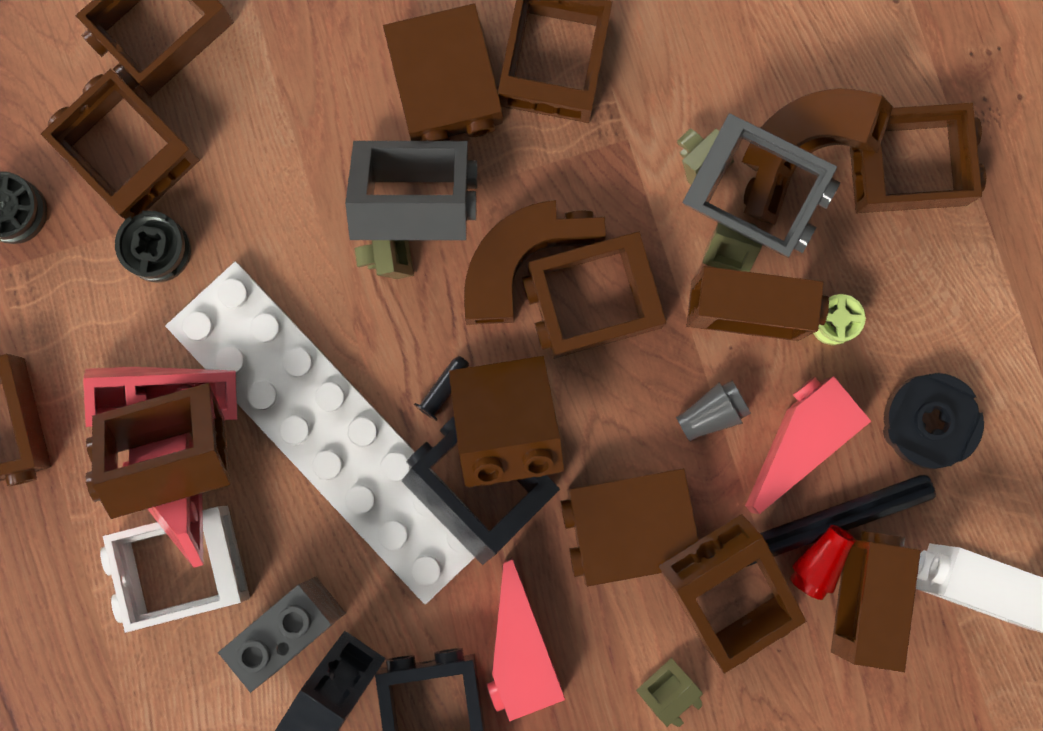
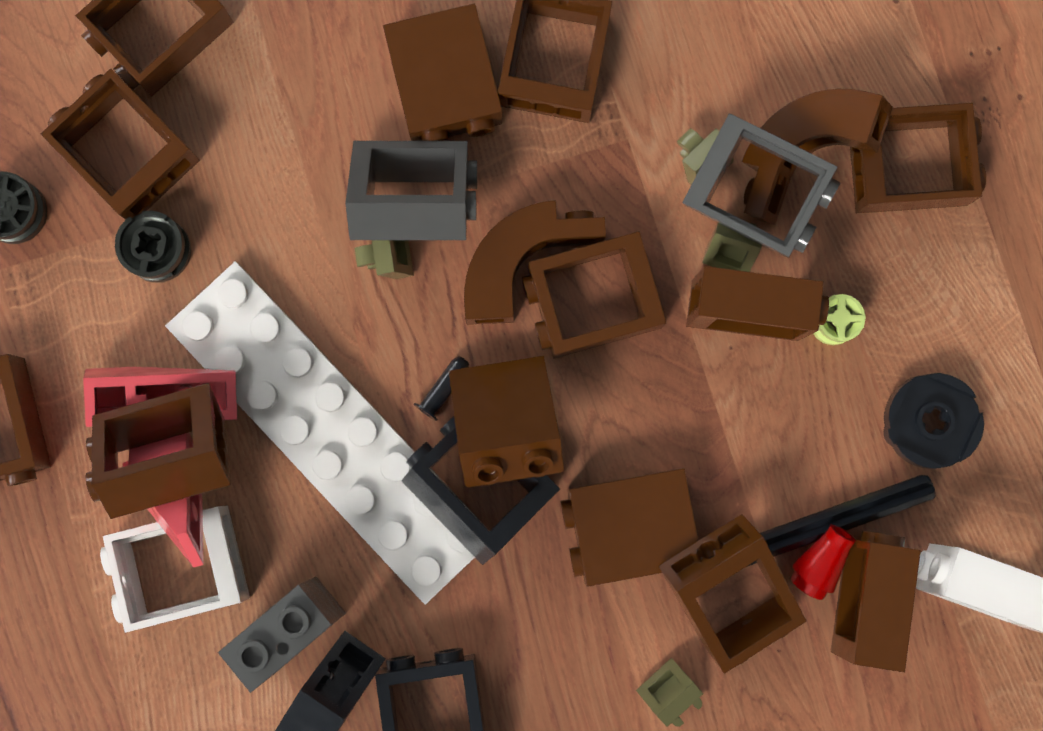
(521, 663): coral slope -> none
(715, 411): dark grey cone -> none
(807, 436): coral slope -> none

